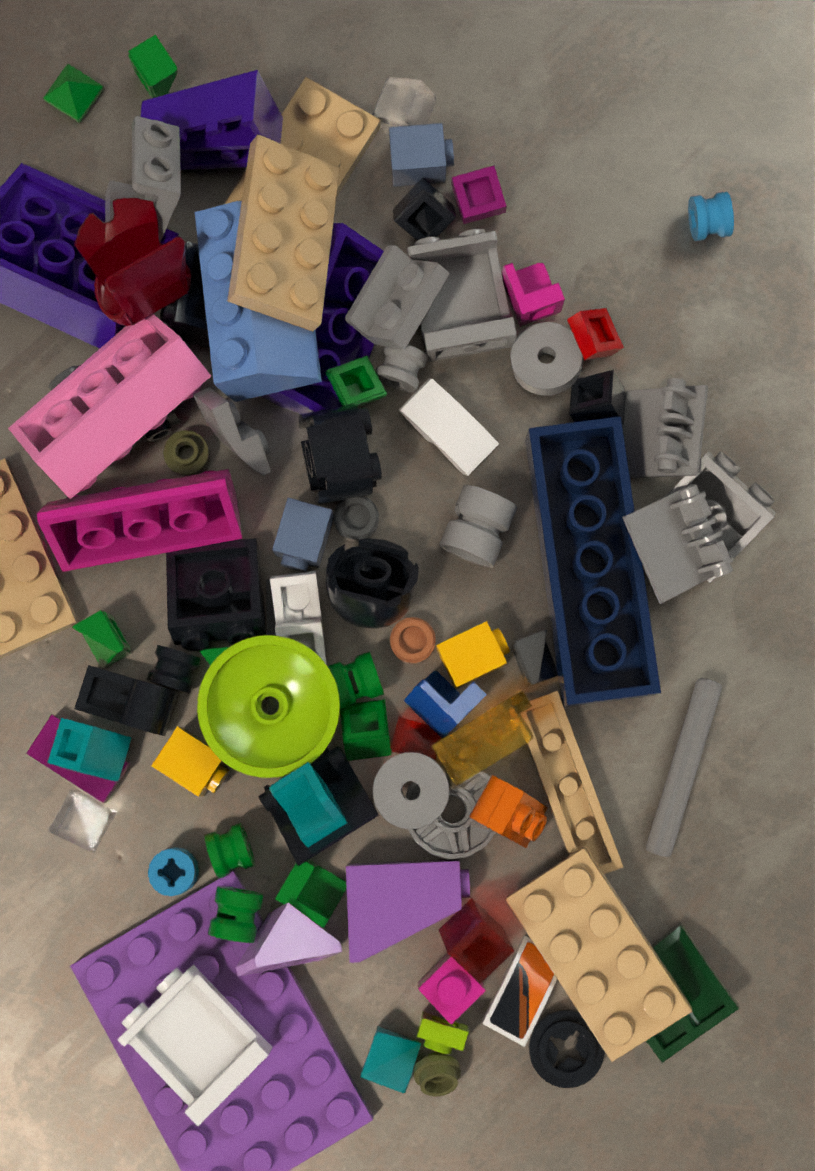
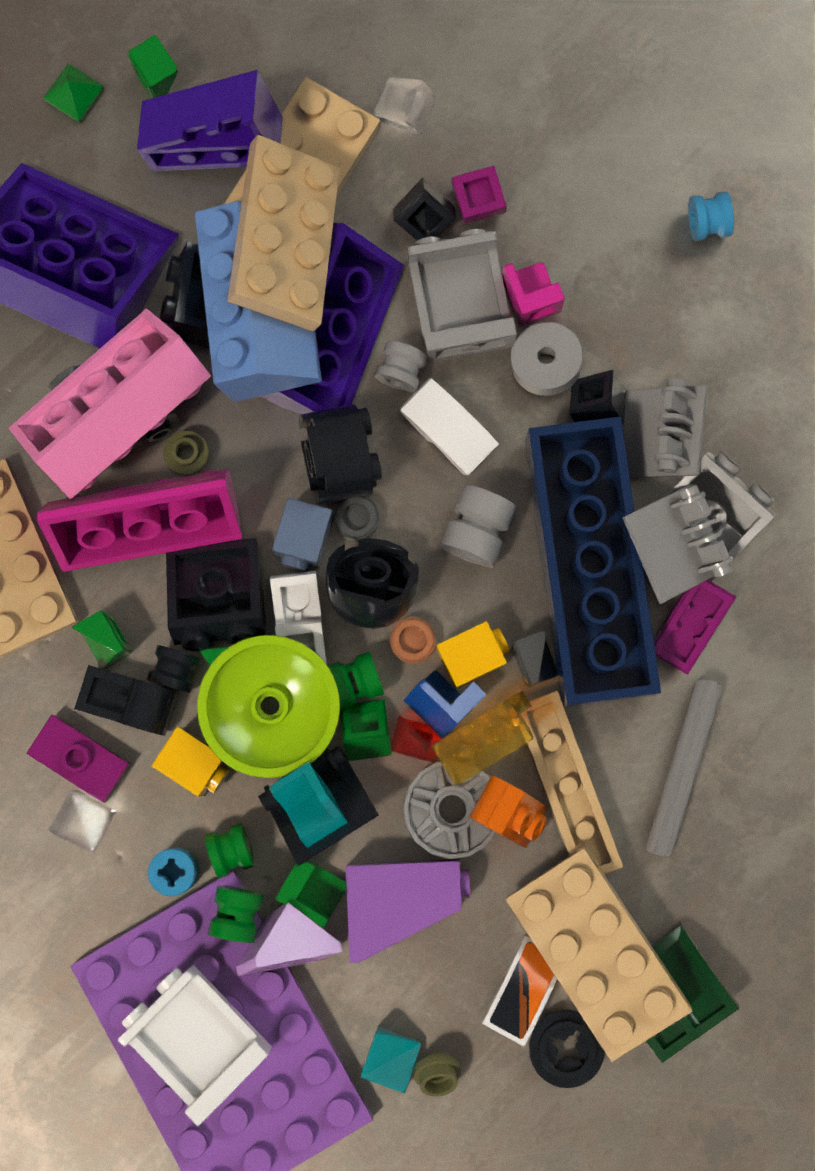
(89, 750): teal panel -> none
(130, 264): dark red piece -> none
(153, 170): light grey panel -> none
(232, 431): light grey slope -> none
(356, 382): green slope -> none
(389, 794): light grey piece -> none
(396, 298): light grey bracket -> none
(419, 153): sand blue brick -> none
(440, 1034): lime plate -> none
(450, 988): dark pink brick -> none
(476, 940): clear red brick -> none
(595, 333): red tile -> none
(692, 624): none -> magenta plate

